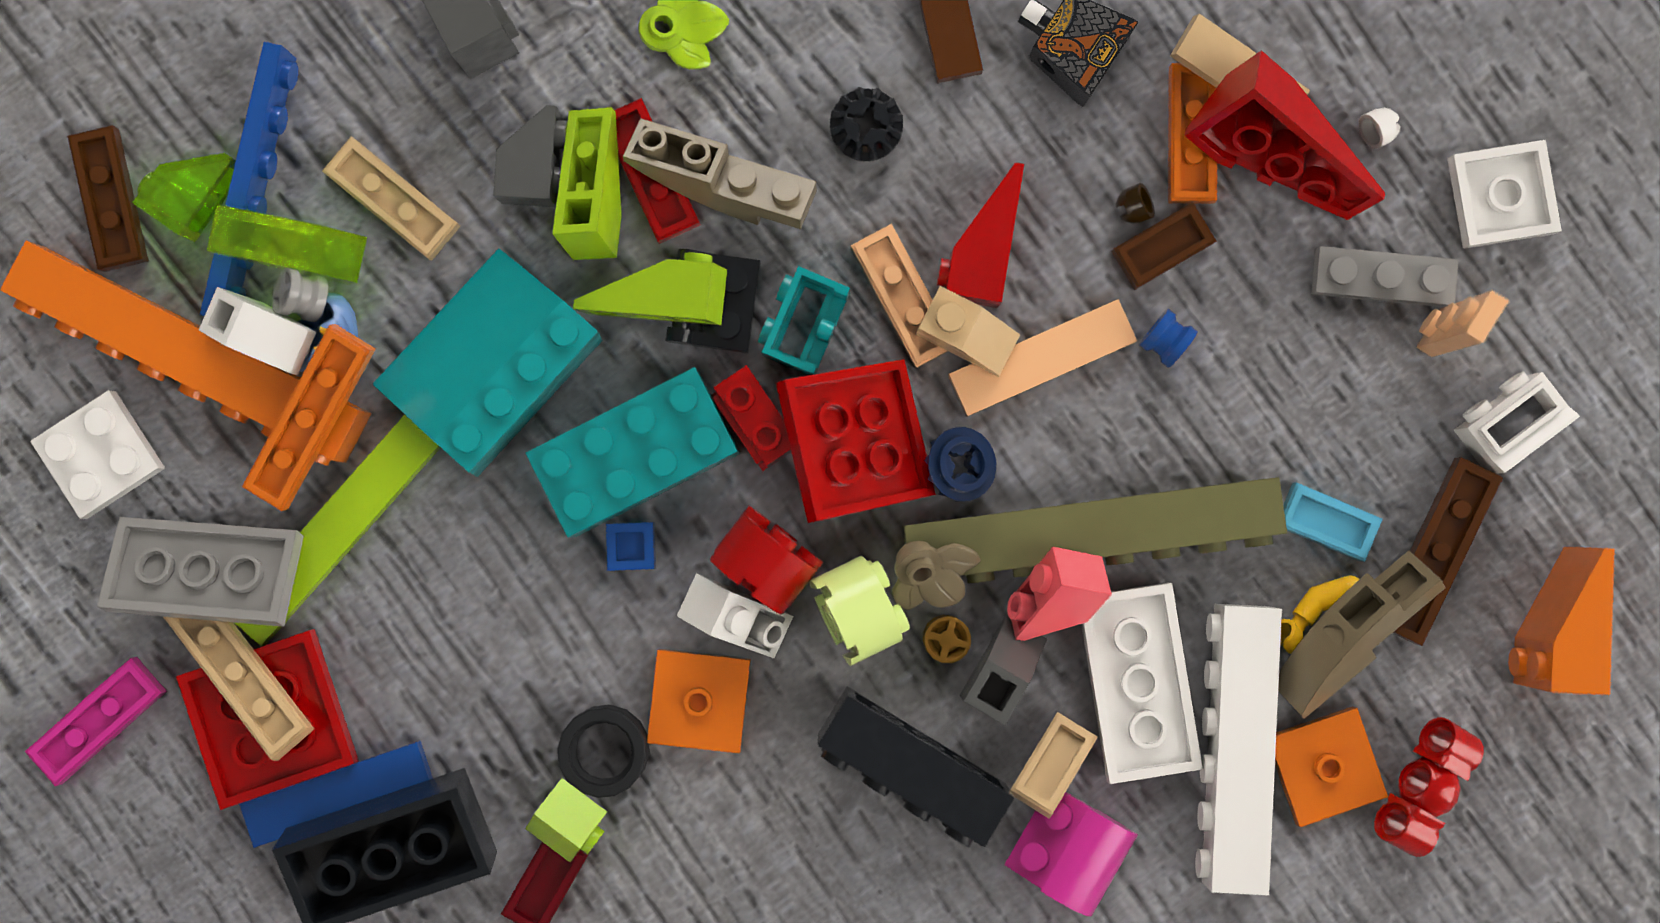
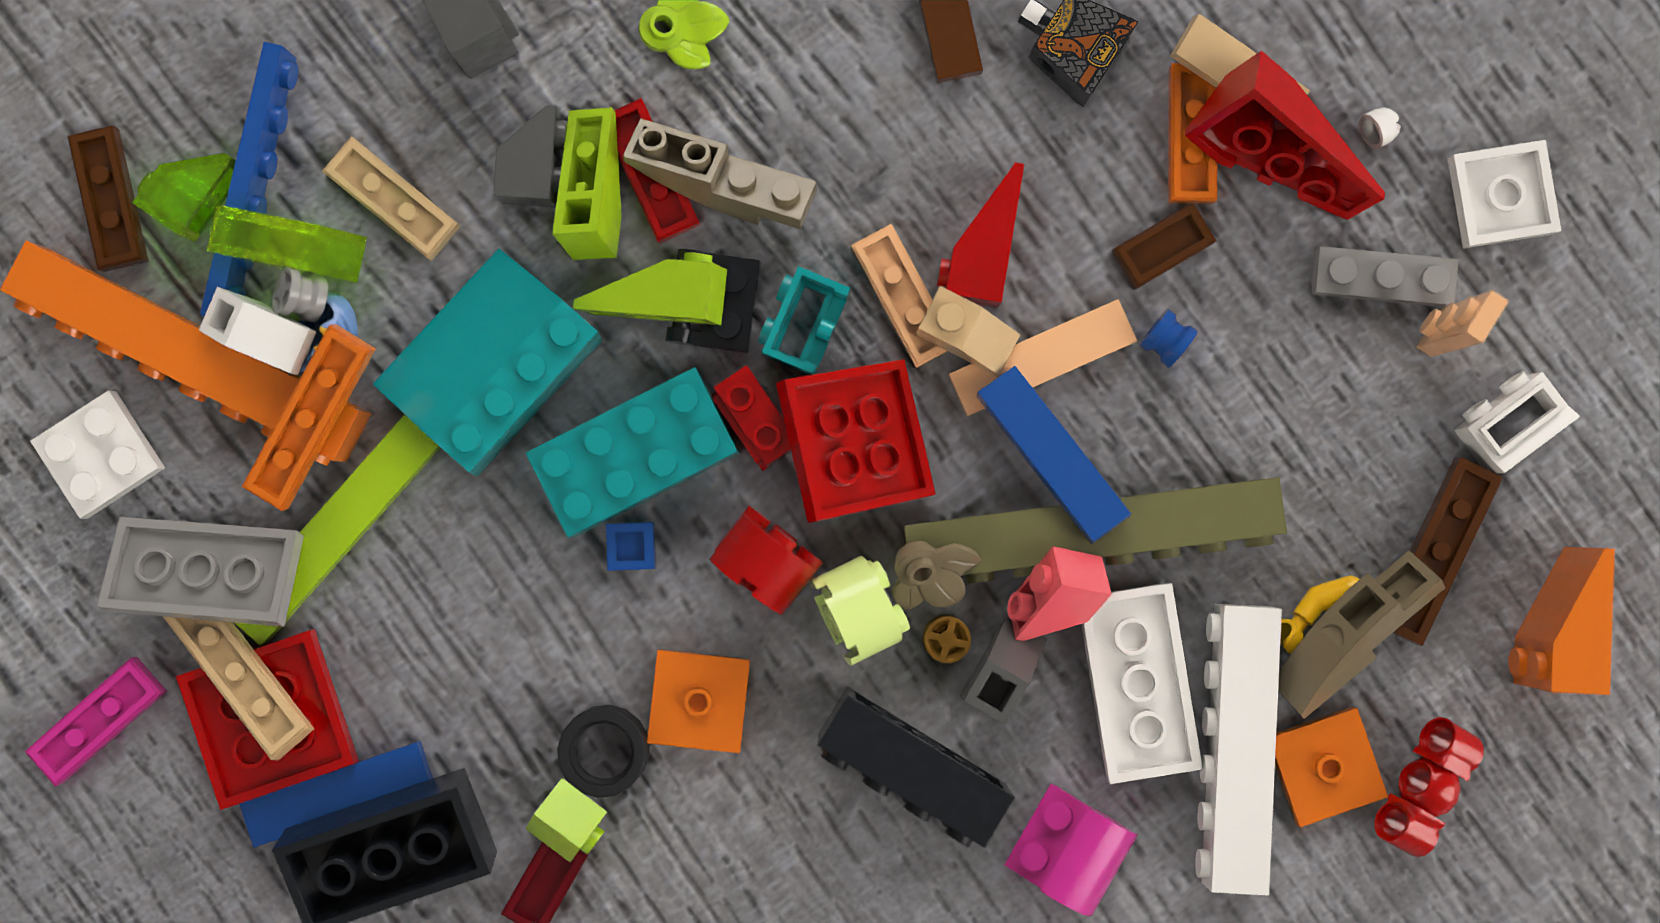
(733, 616): white slope -> none
(877, 142): black gear -> none
(979, 461): dark blue gear -> none
(1053, 455): none -> blue tile
(1053, 765): tan tile -> none
(1137, 204): dark brown hinge -> none
(1330, 522): medium azure tile -> none

